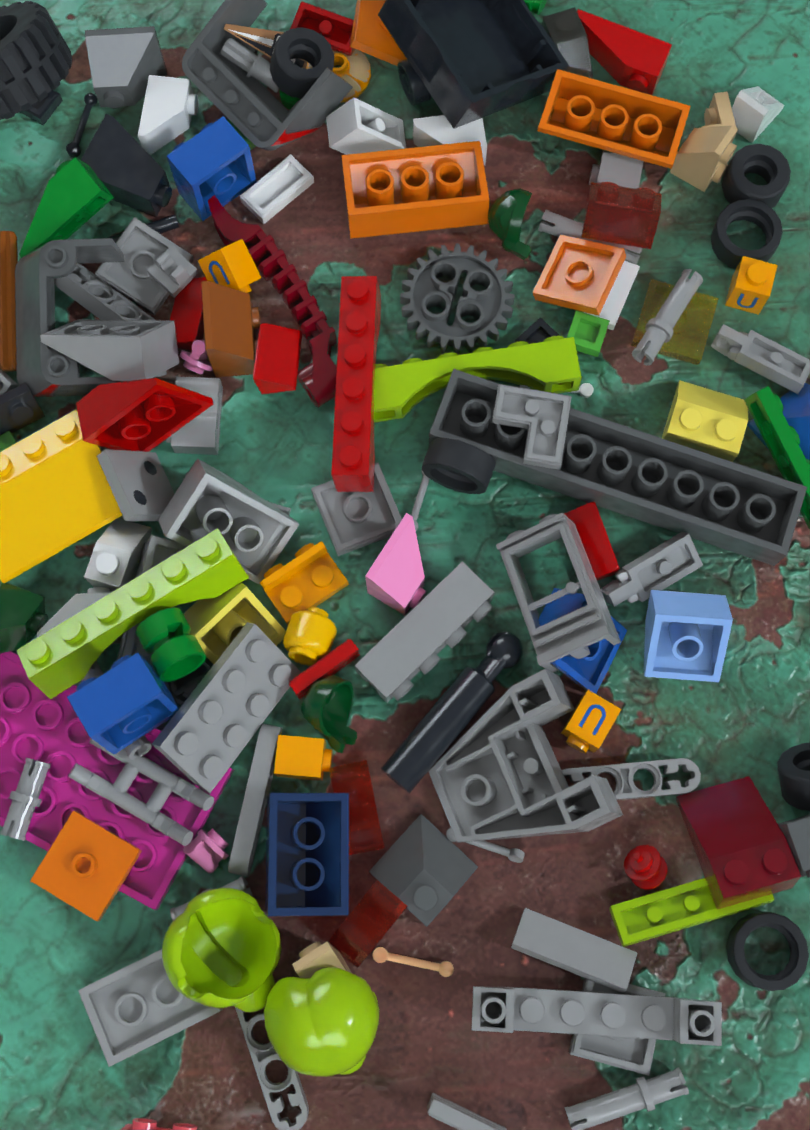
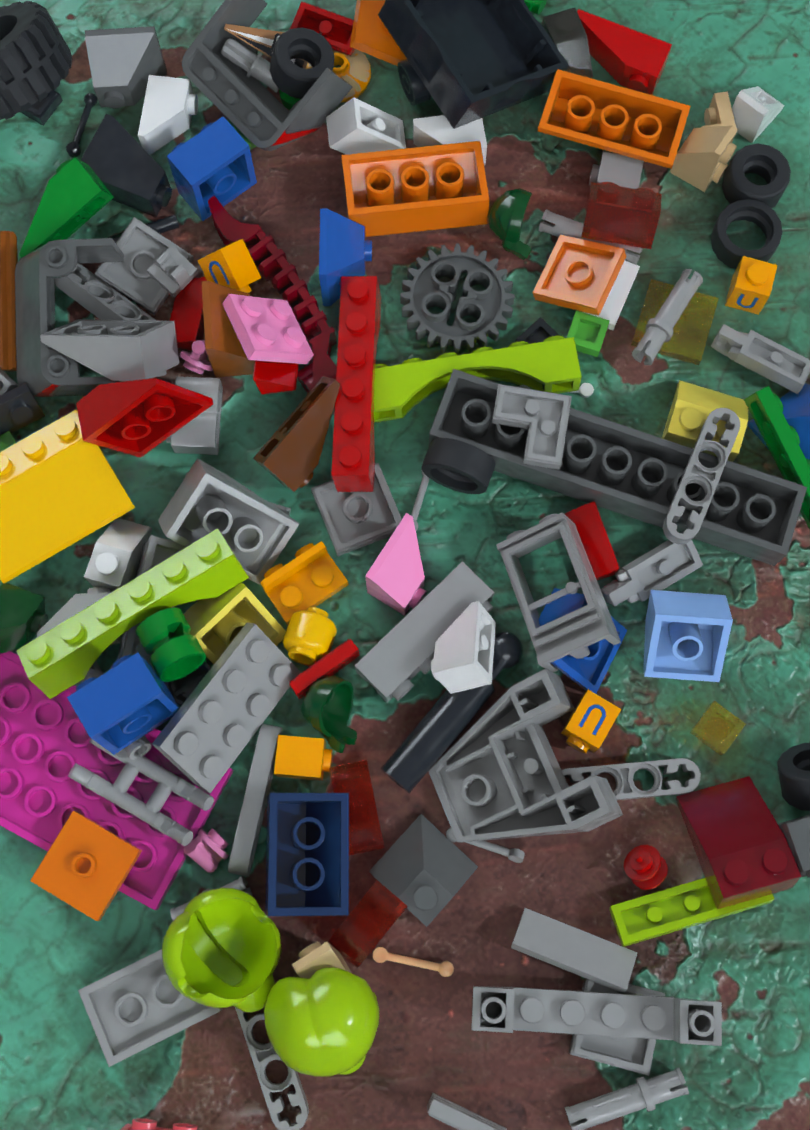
(25, 799): light grey pin -> none
(137, 483): light grey tile -> none
(267, 329): none -> bright pink plate
(277, 189): white tile -> none
(299, 441): none -> reddish brown slope
(340, 253): none -> blue slope
(466, 651): none -> white slope
(701, 475): none -> light grey beam
(717, 728): none -> clear yellow plate
(797, 944): black tyre -> none

